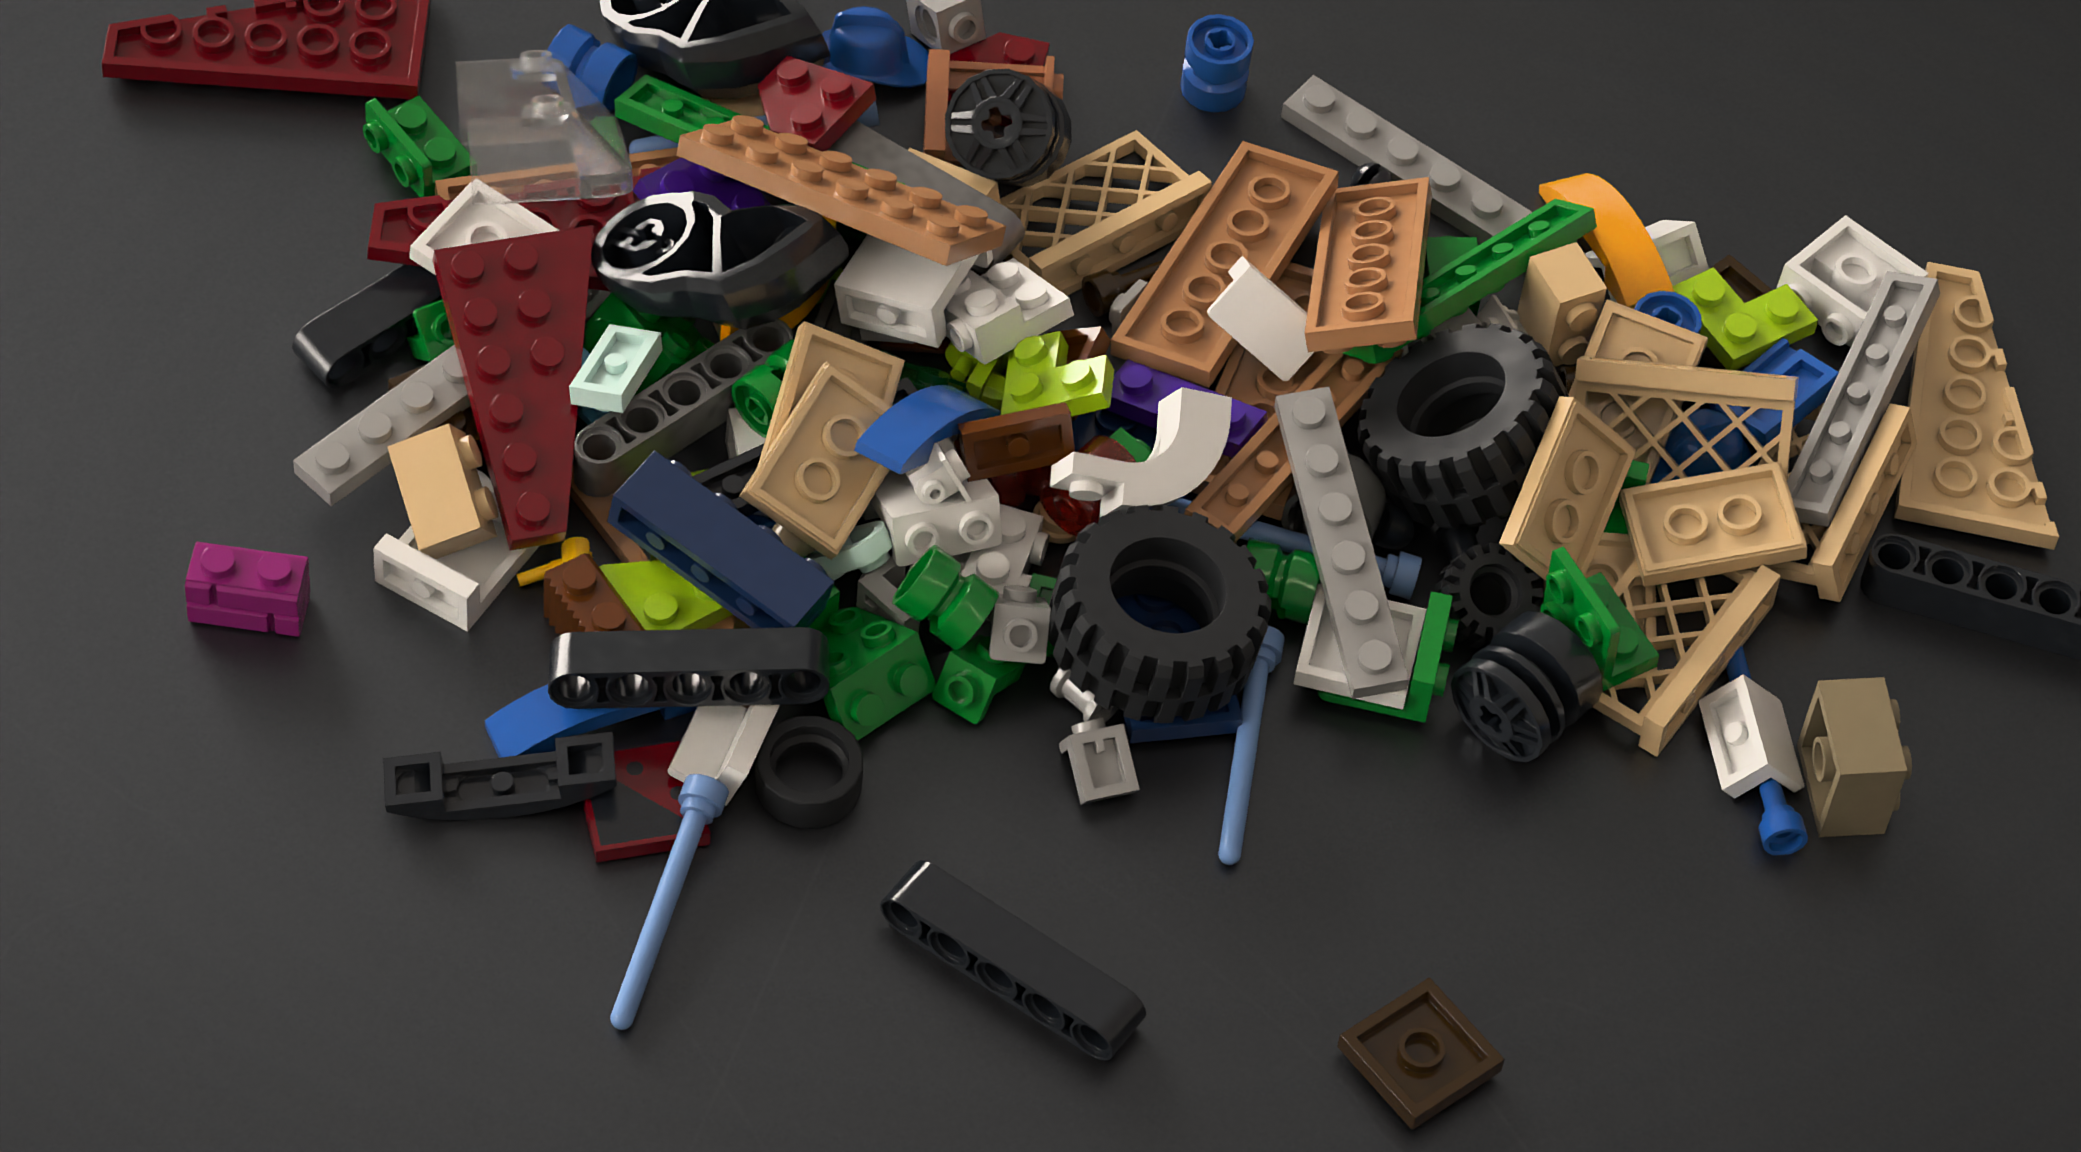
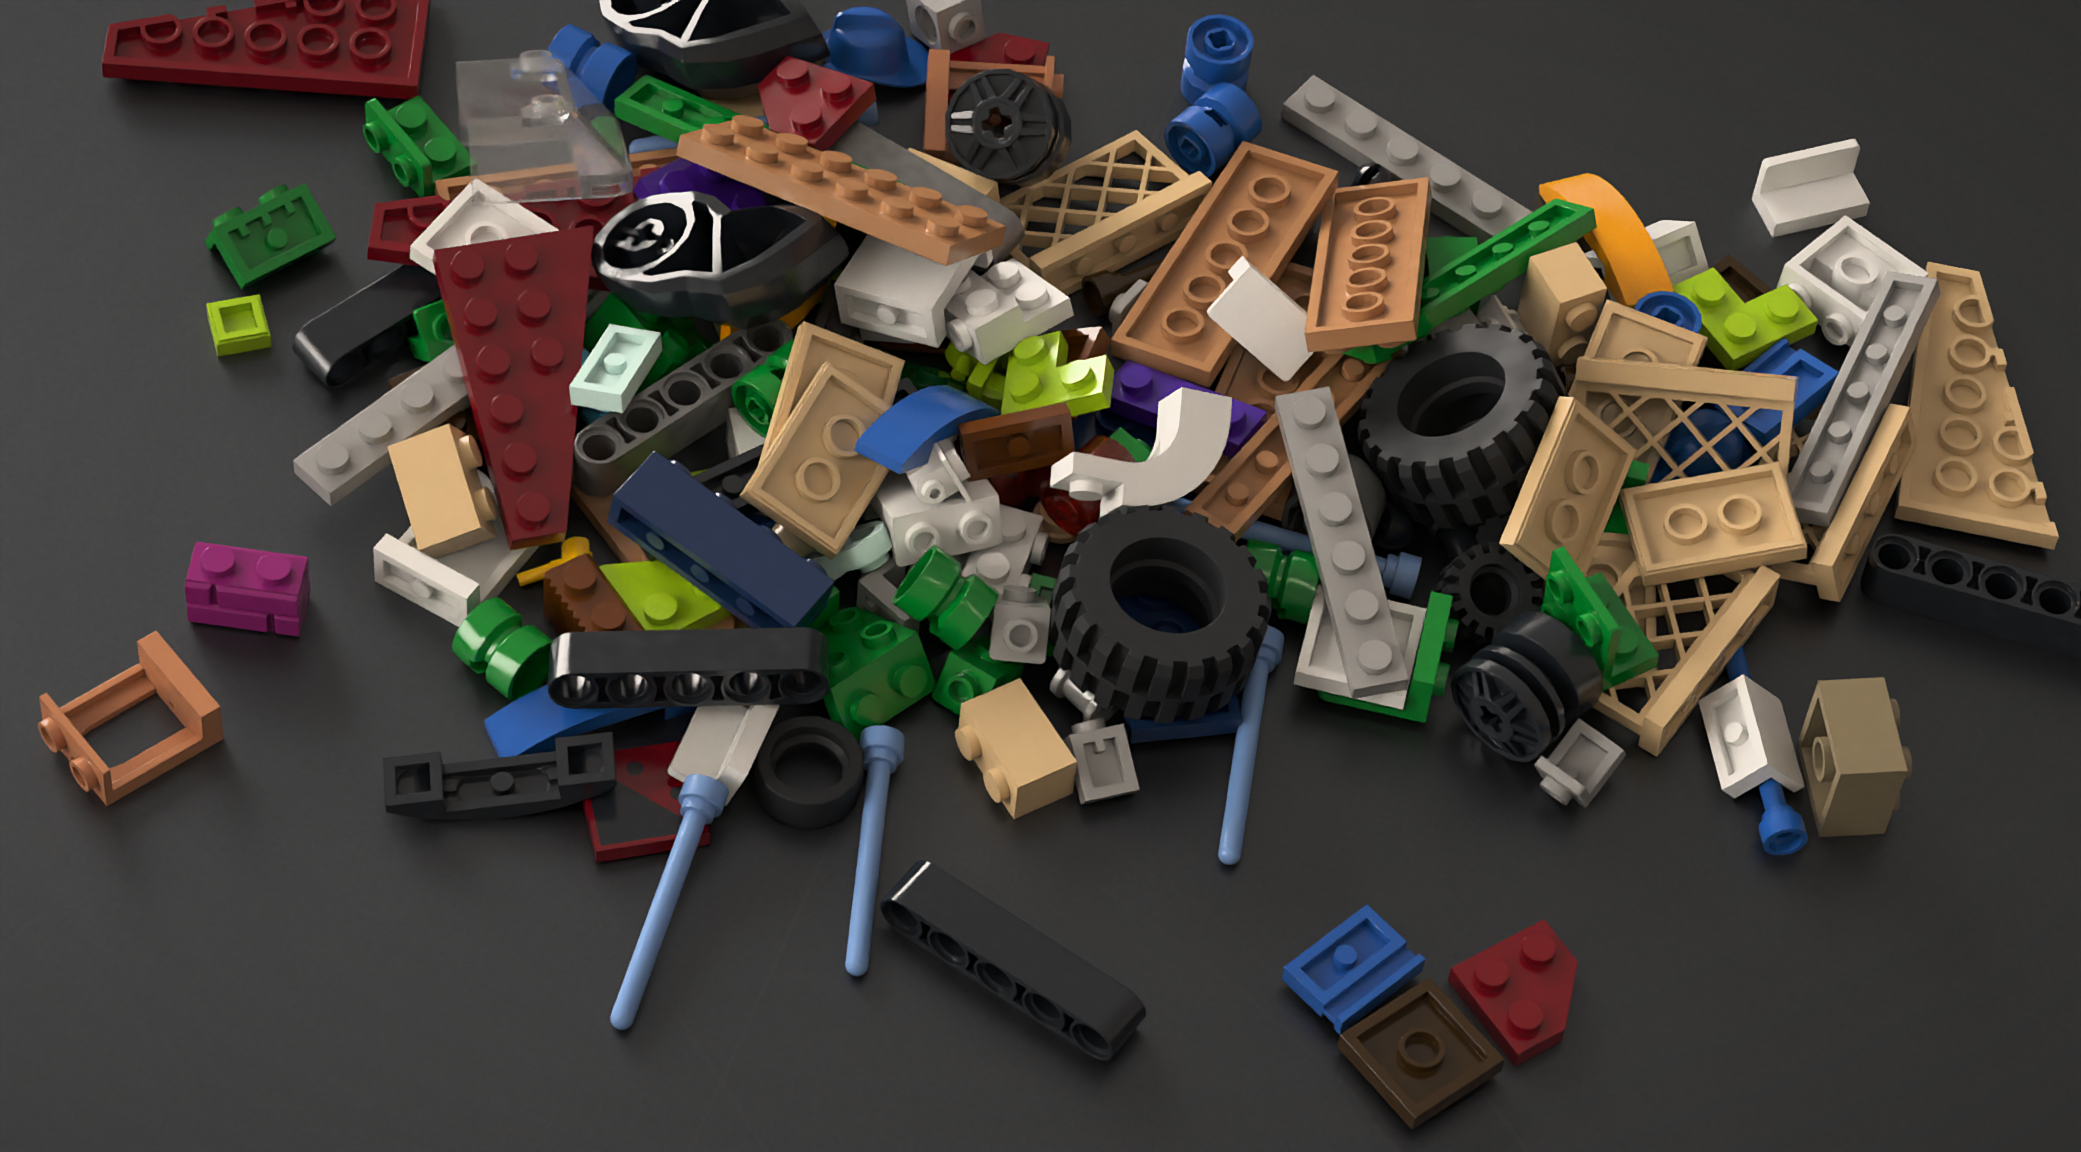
(157, 672): none -> nougat panel
(238, 325): none -> lime tile
(271, 235): none -> green bracket
(502, 648): none -> green wheel
(882, 754): none -> medium blue piece
(1015, 749): none -> tan brick
(1213, 129): none -> blue wheel
(1353, 969): none -> blue plate
(1520, 990): none -> dark red plate
(1579, 765): none -> light grey bracket
(1810, 188): none -> white panel

